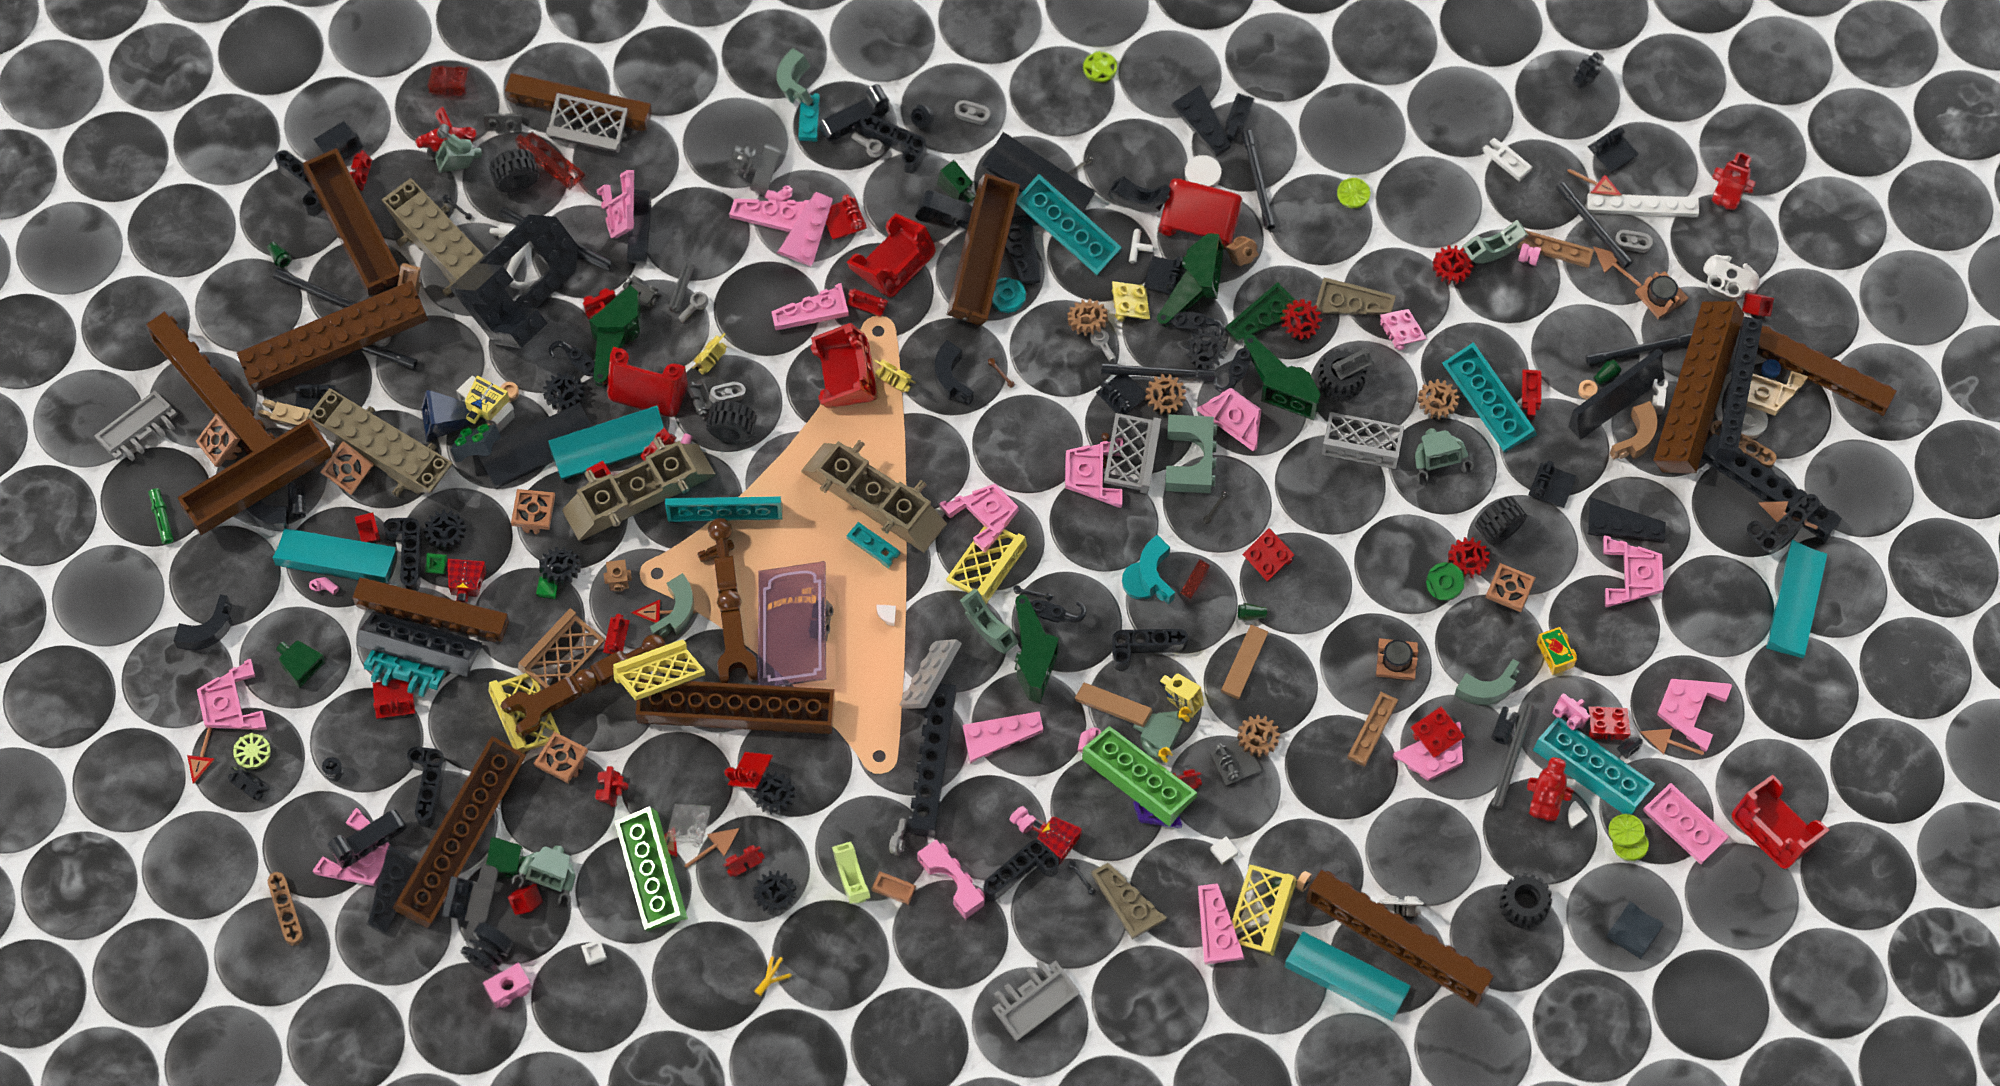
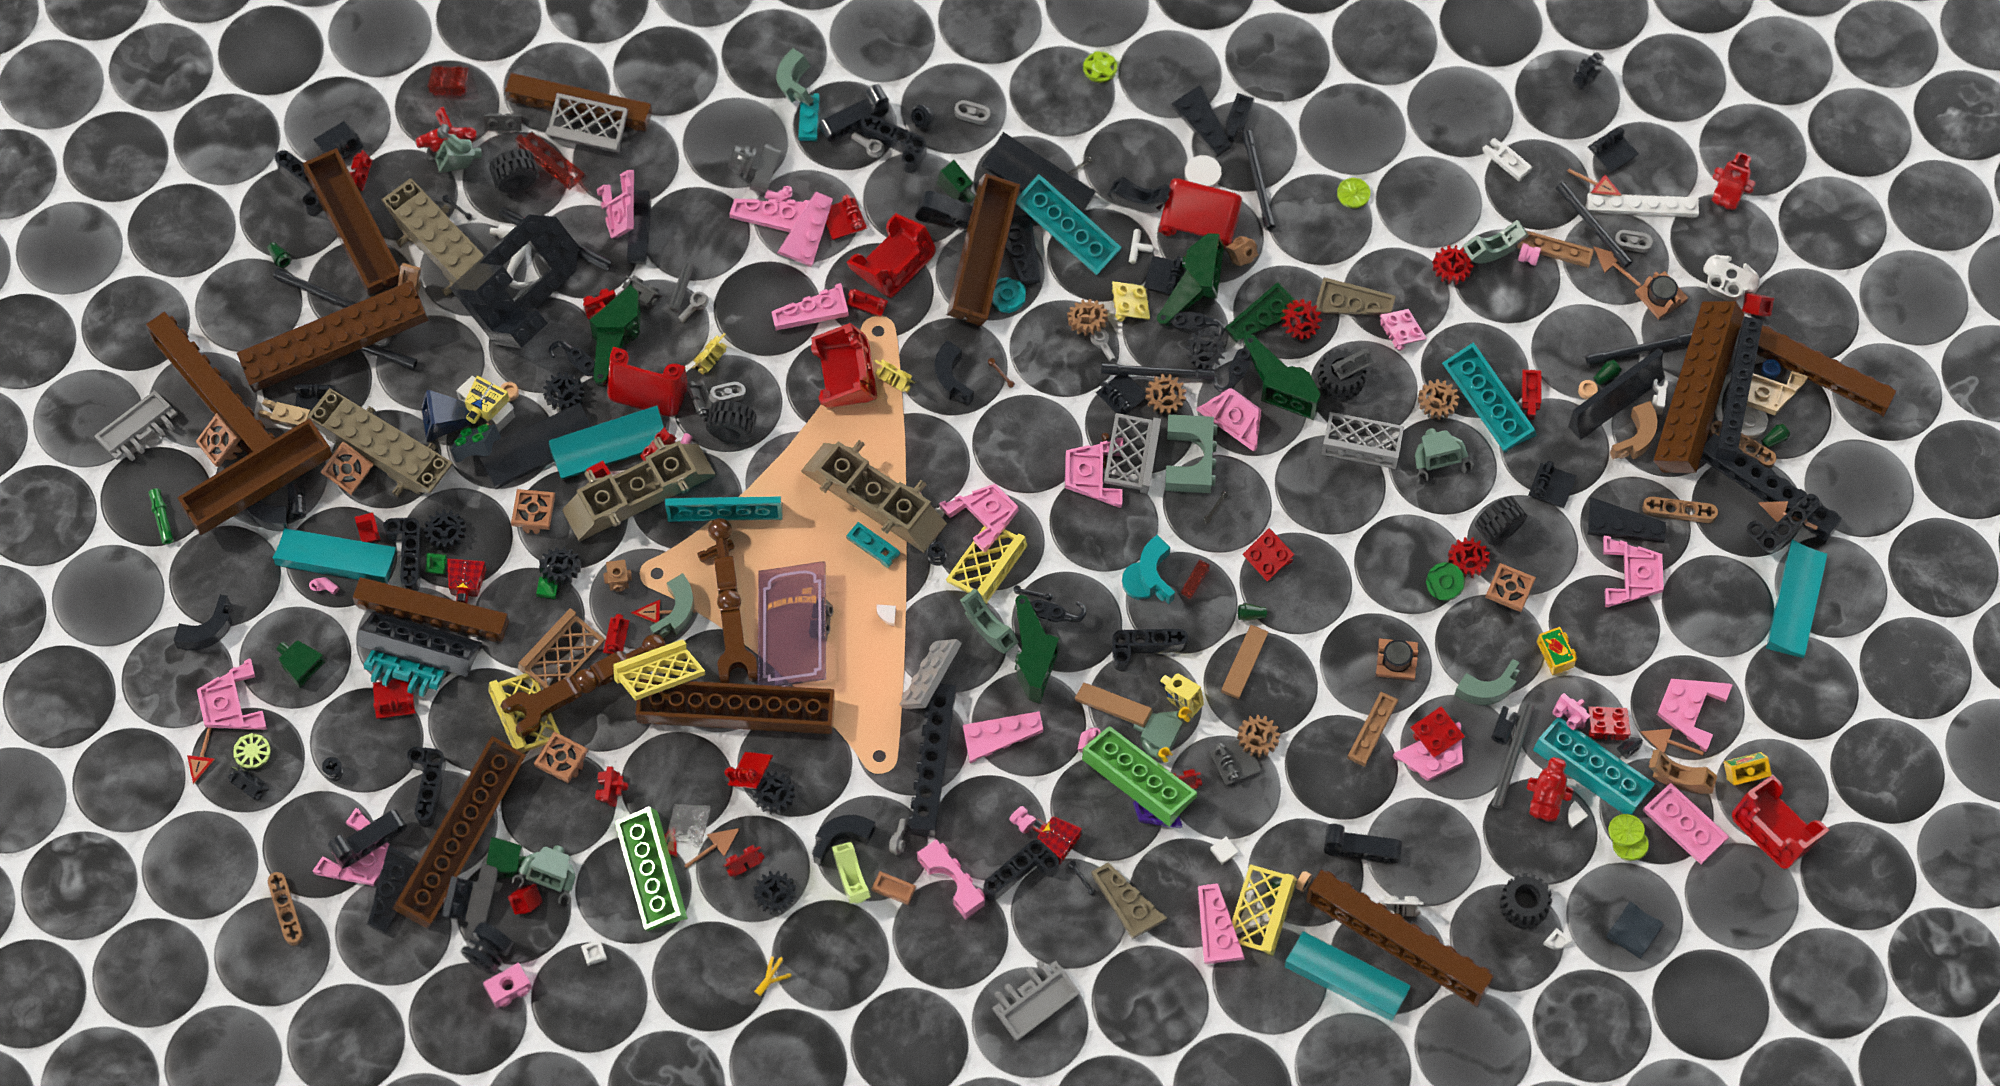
(840, 828): none -> black arch
(938, 559): none -> black bush
(1361, 846): none -> black beam
(1557, 940): none -> white tile
(1680, 513): none -> medium nougat beam
(1685, 778): none -> medium nougat arch
(1747, 768): none -> yellow brick
(1776, 435): none -> dark green cone

